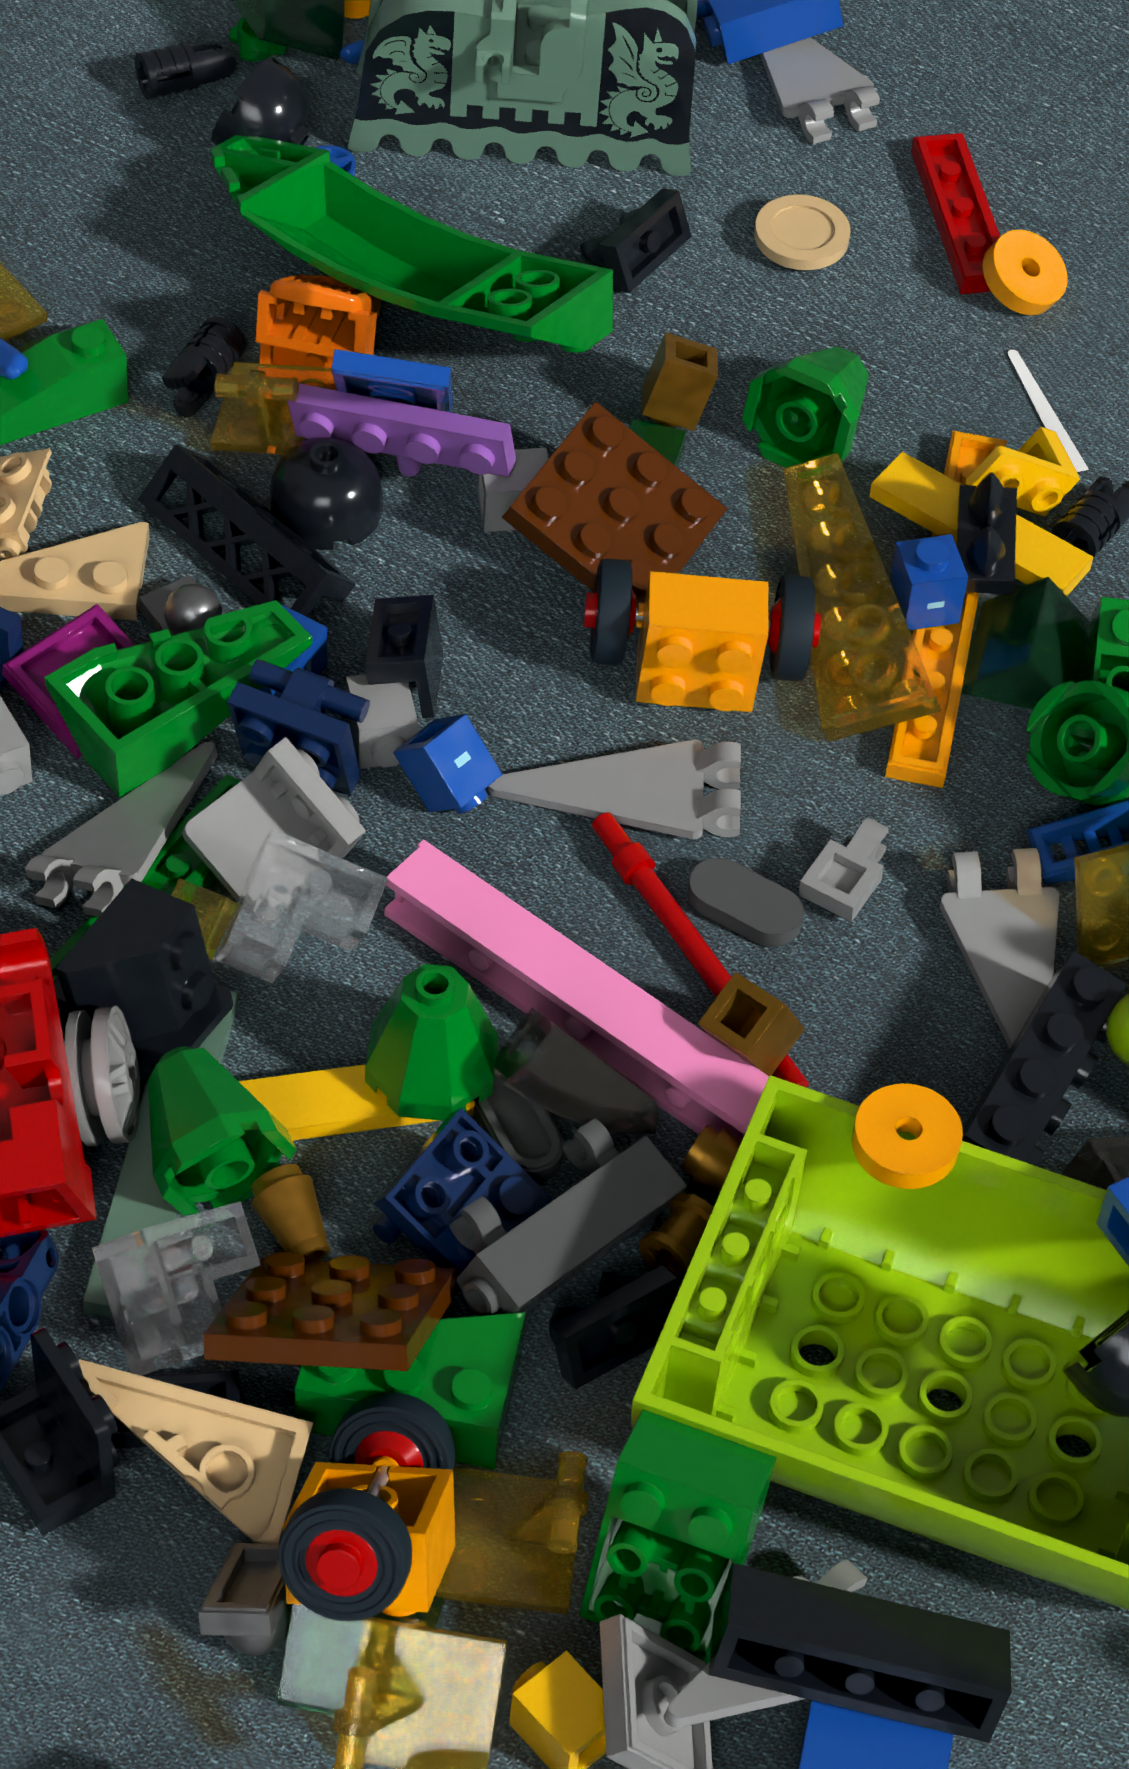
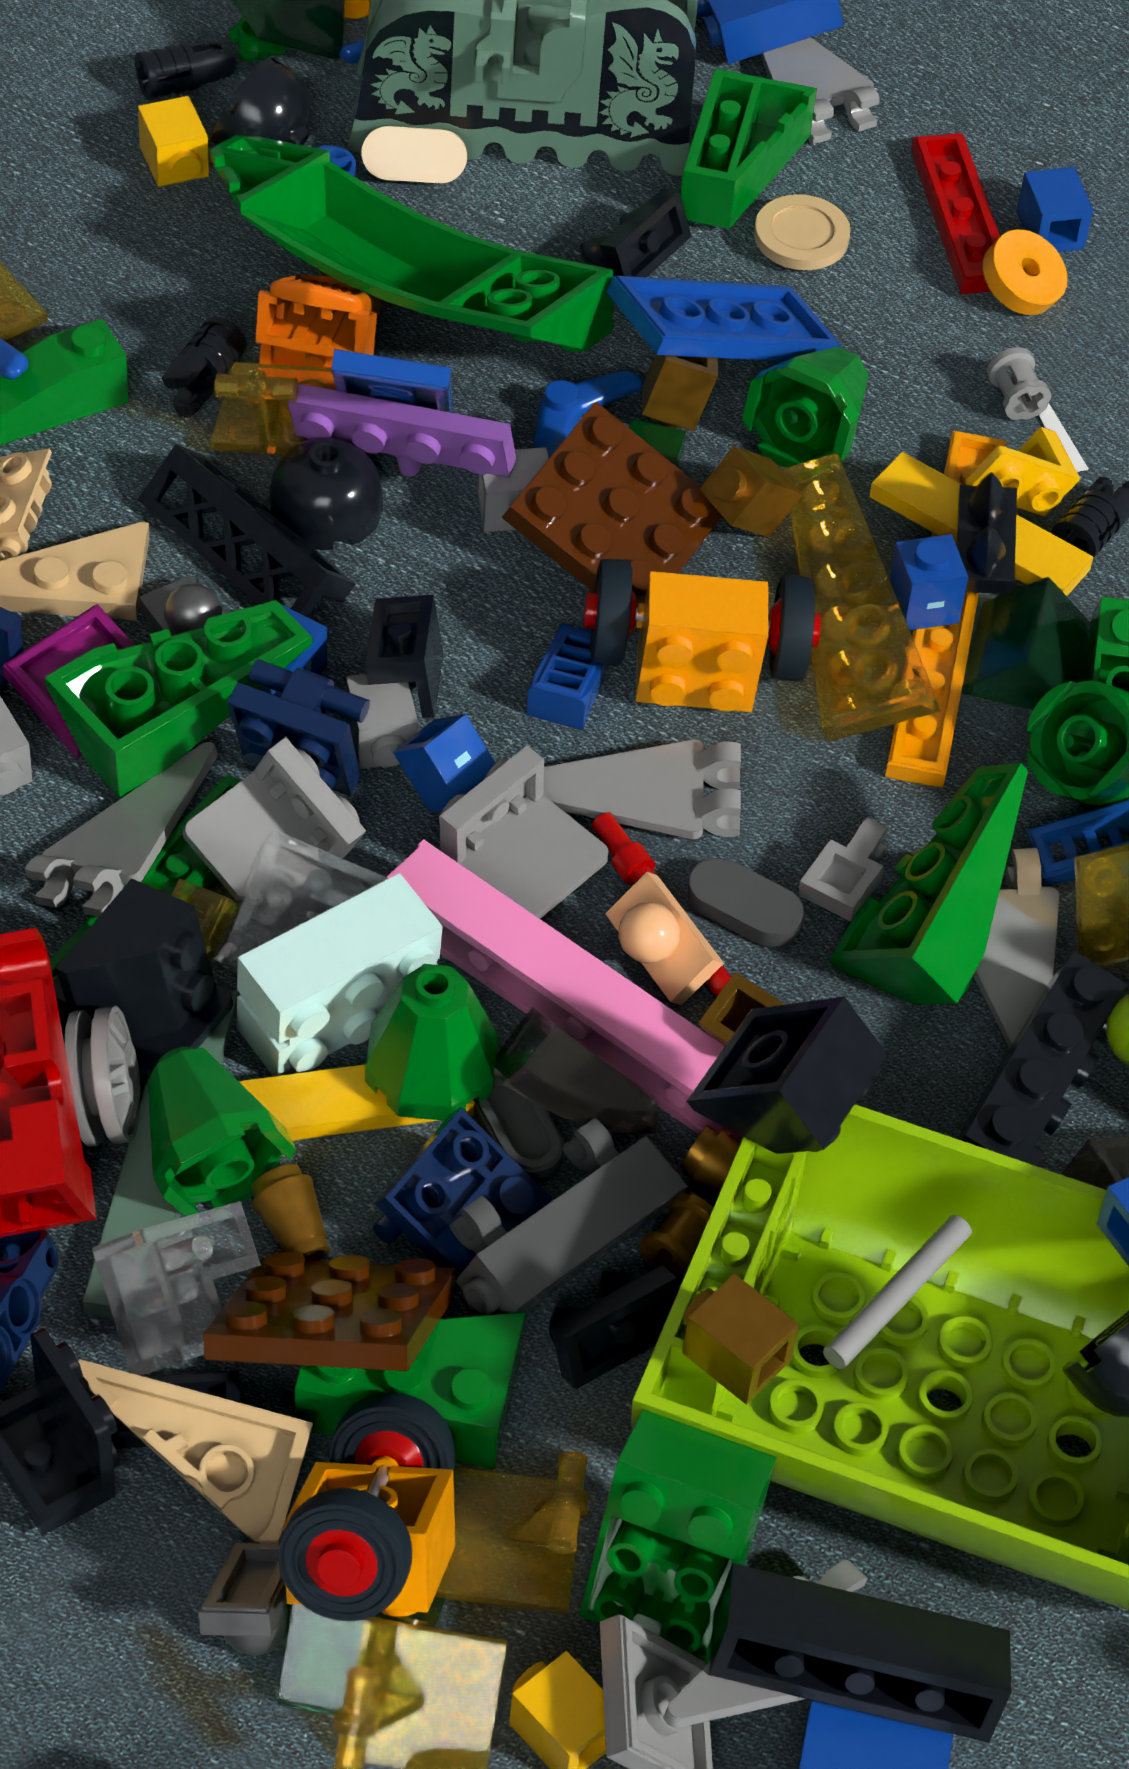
(173, 141): none -> yellow brick
(332, 975): none -> light aqua piece
(414, 154): none -> tile
(519, 836): none -> light grey bracket
(558, 702): none -> blue slope
(567, 402): none -> blue piece
(663, 938): none -> light nougat tile
(720, 318): none -> blue tile
(738, 1337): none -> pearl gold brick
(742, 143): none -> green wedge
(751, 491): none -> pearl gold brick
(791, 1075): none -> black slope
(897, 1292): none -> light grey bar
(903, 1161): light orange piece -> none
(939, 913): none -> green wedge
(1021, 382): none -> light grey bush
(1055, 207): none -> blue brick

